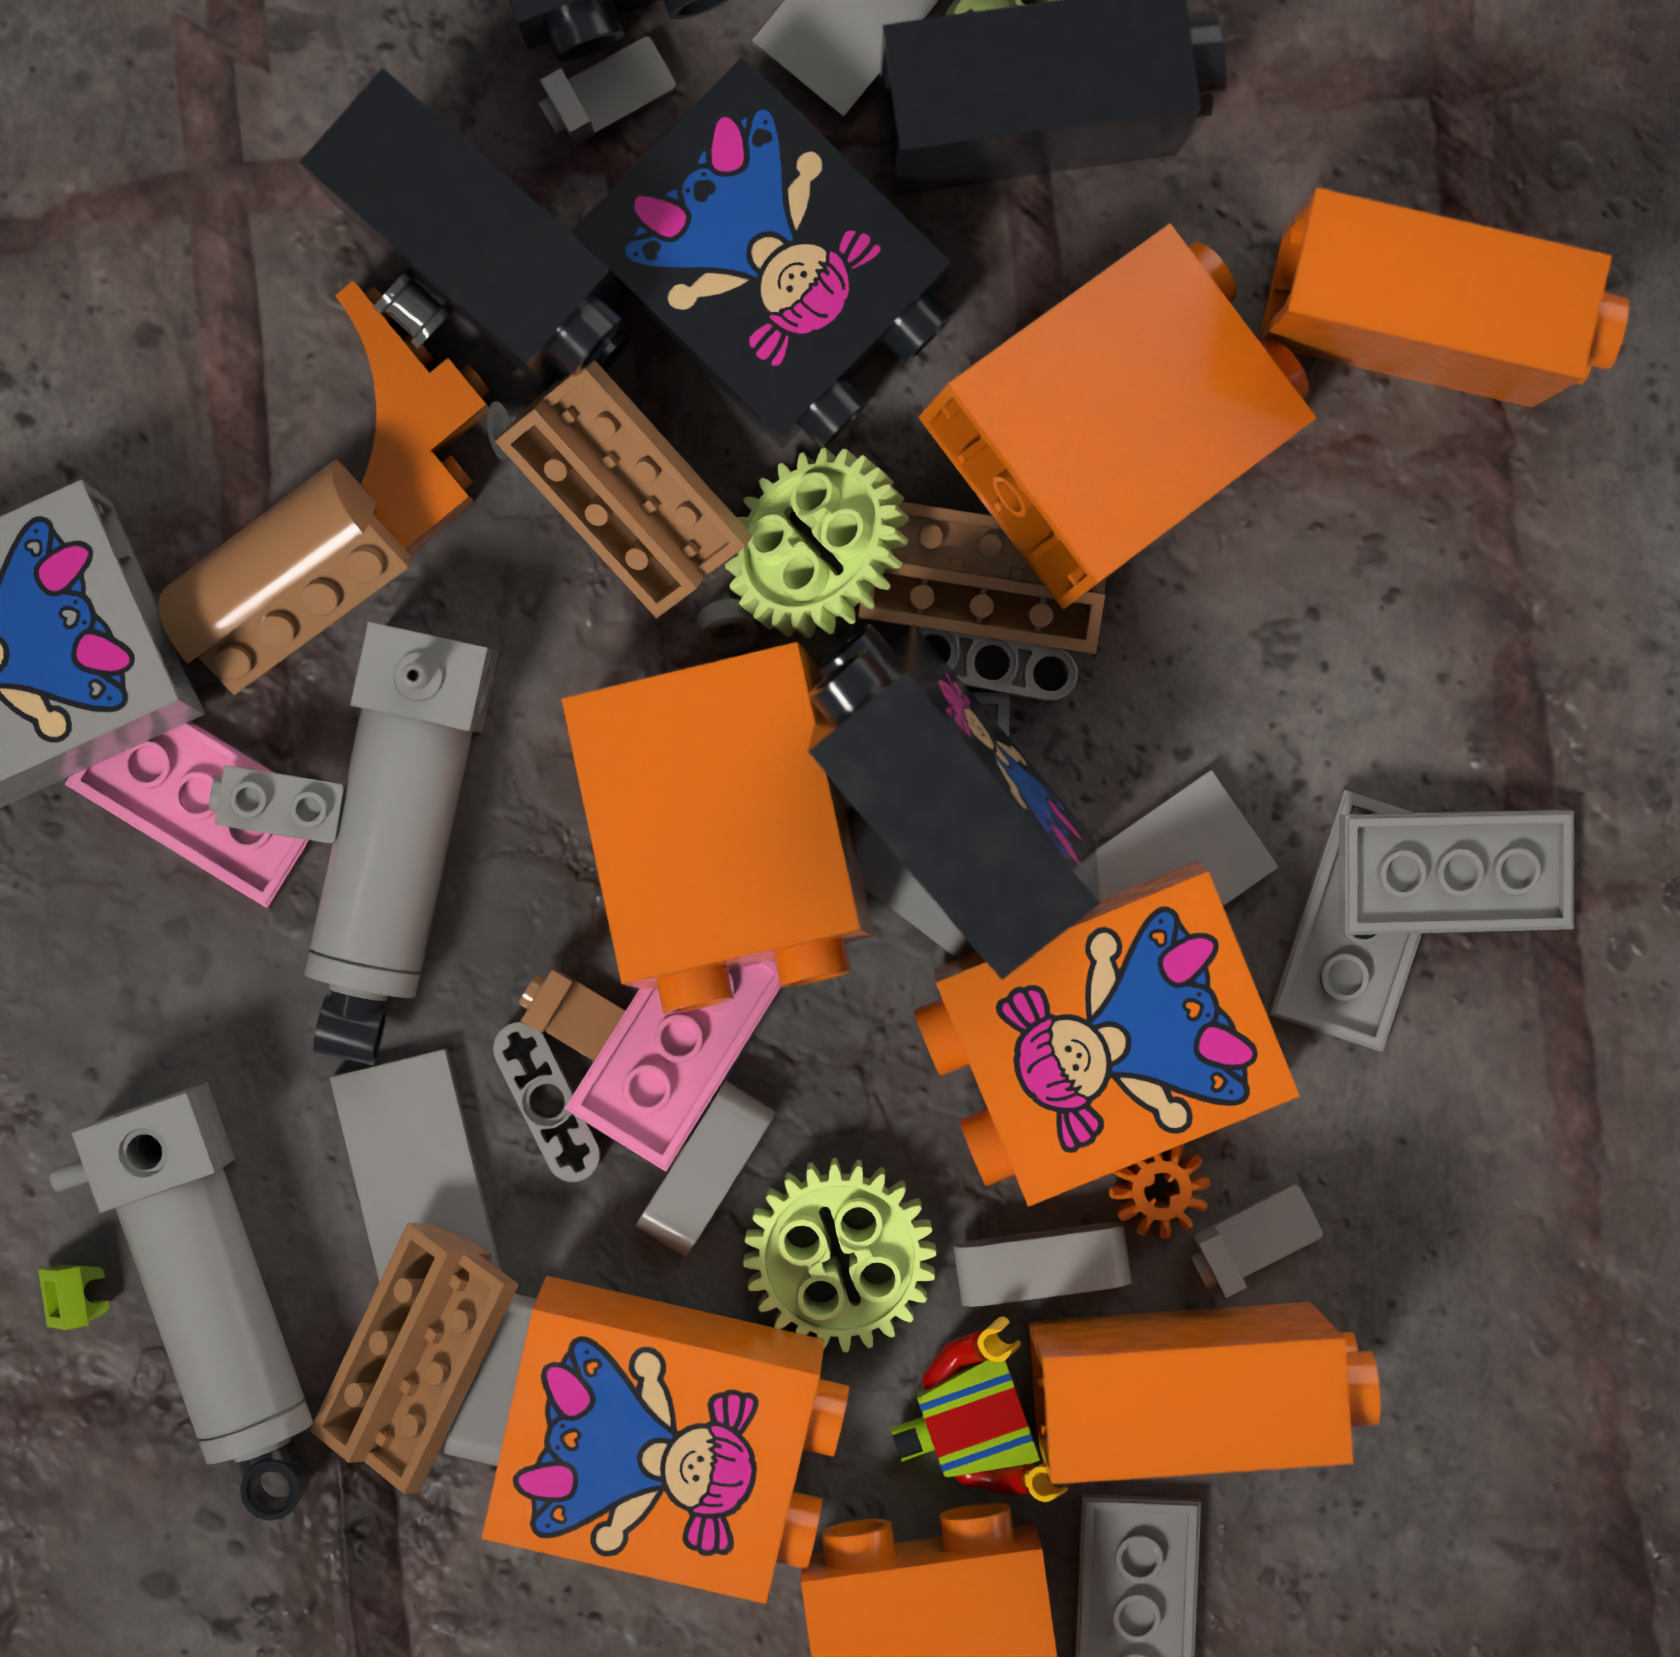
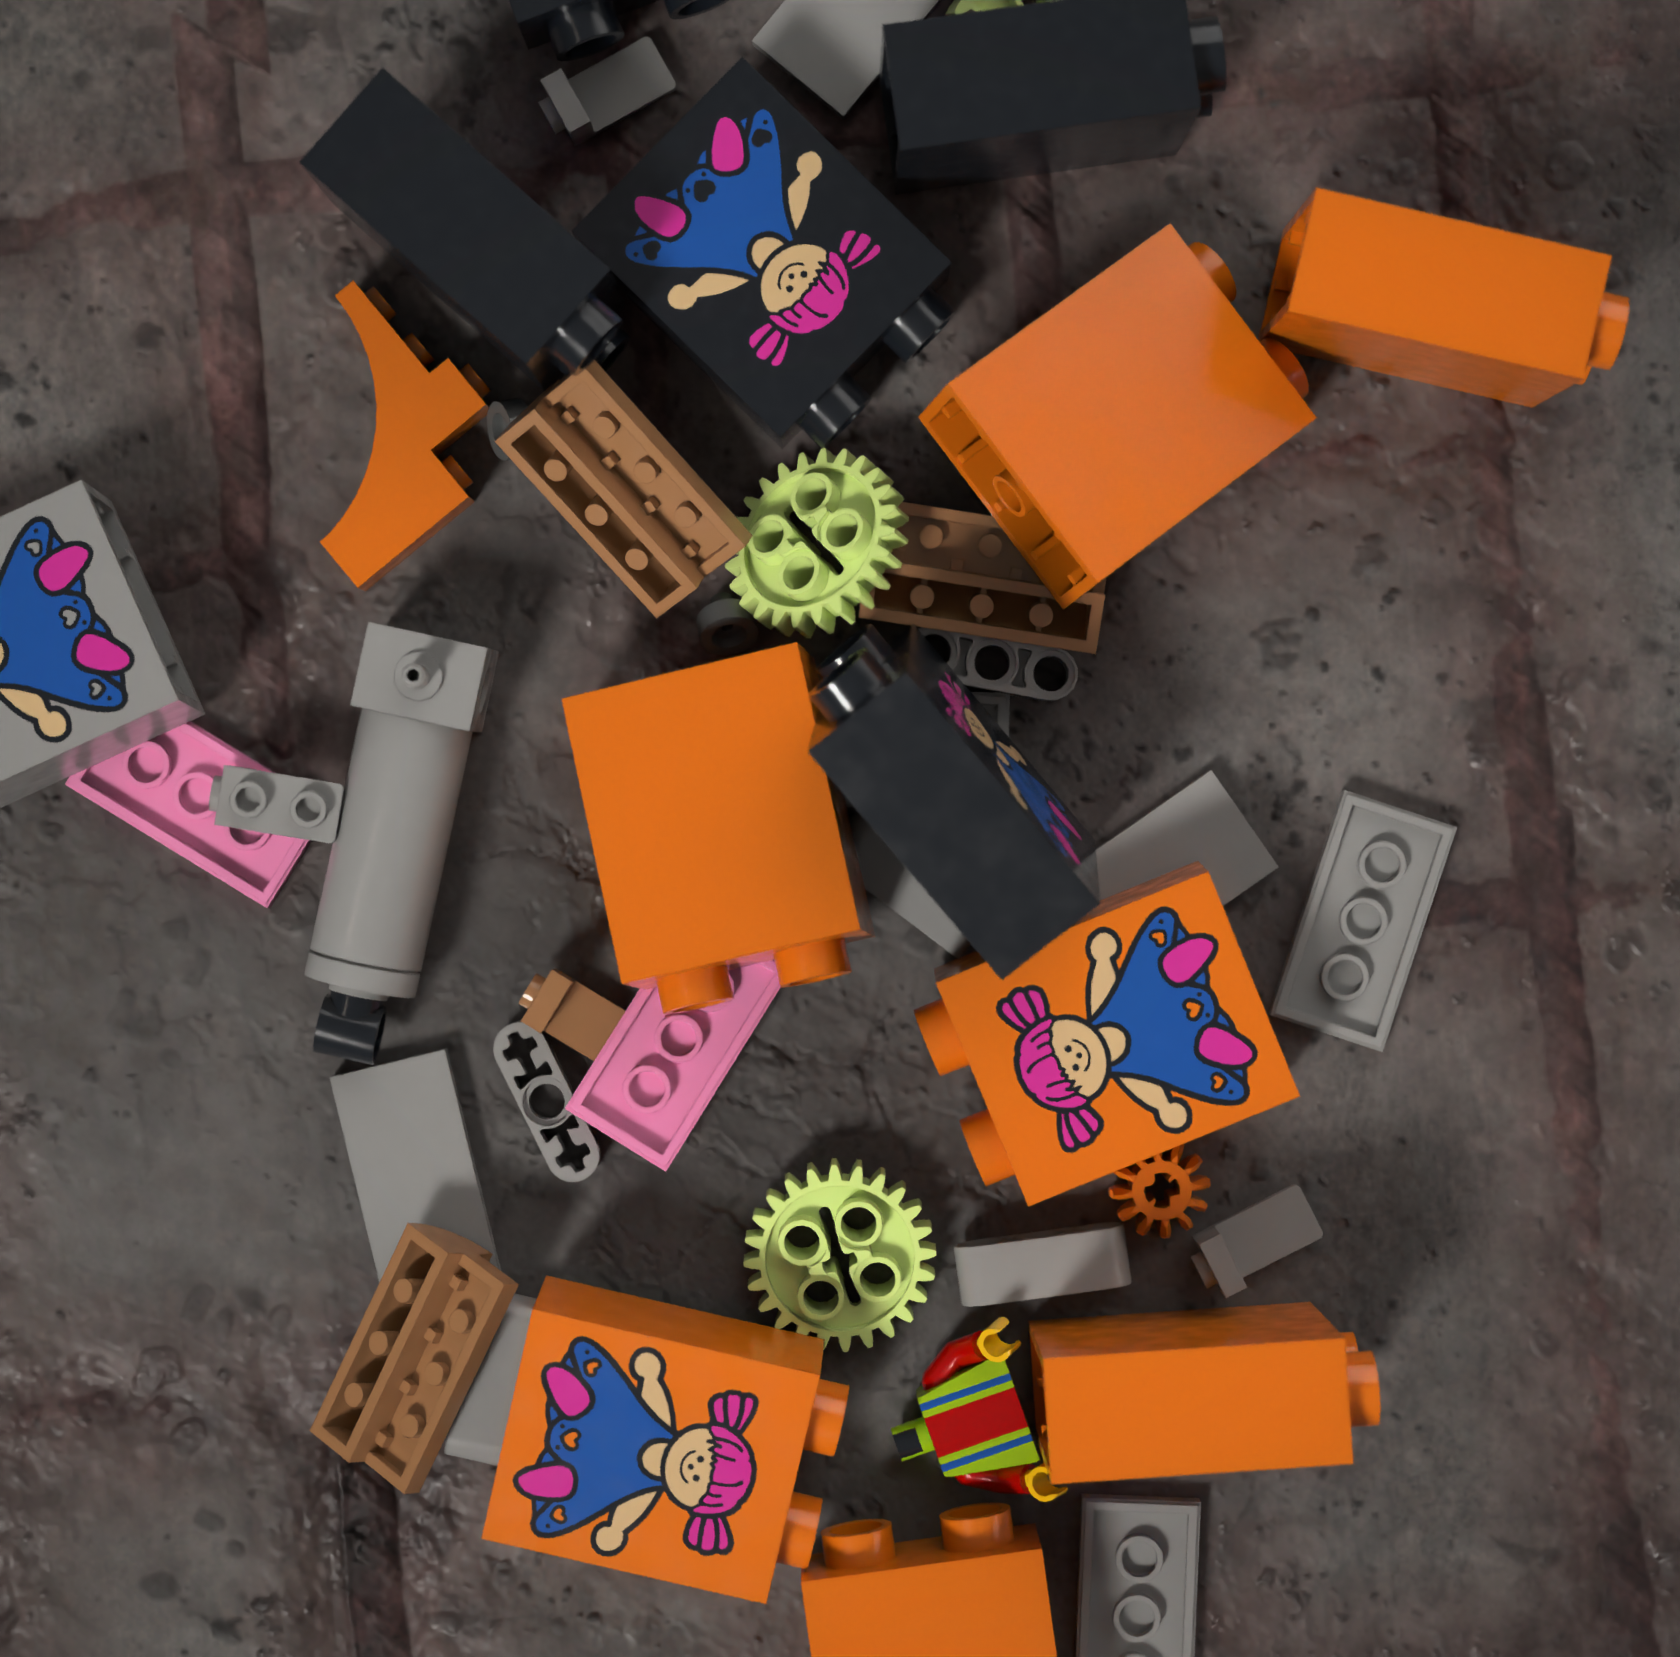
(64, 1295): lime tile -> none
(201, 1283): light grey piece -> none
(282, 579): medium nougat brick -> none
(413, 308): dark grey bush -> none
(705, 1169): light grey beam -> none
(1456, 872): light grey tile -> none

